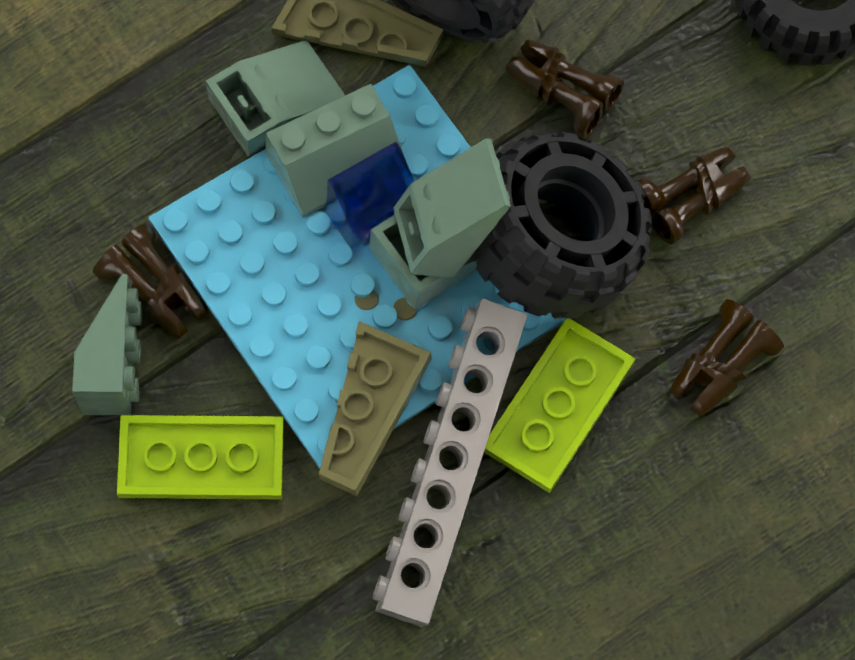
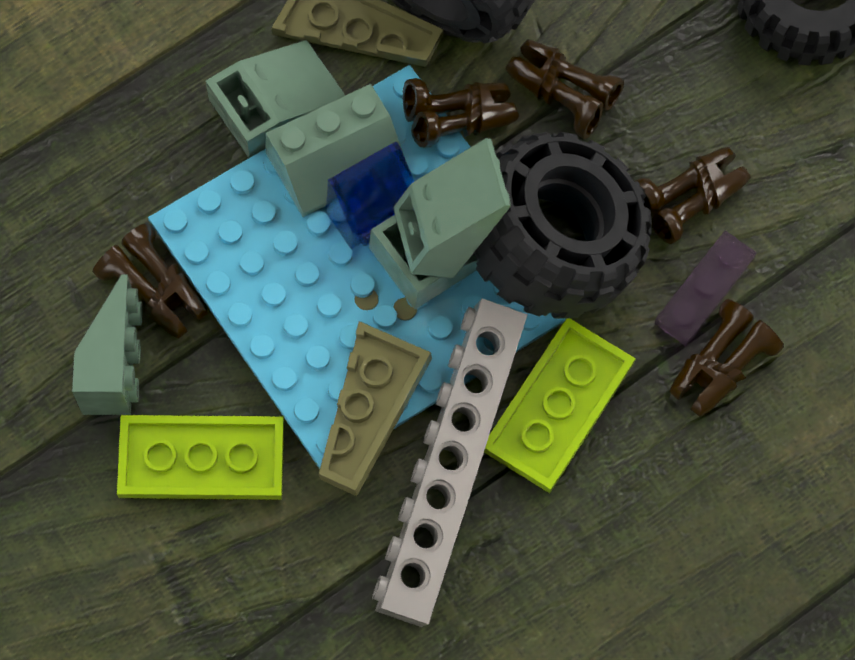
(482, 107): none -> dark brown piece
(705, 288): none -> clear purple plate

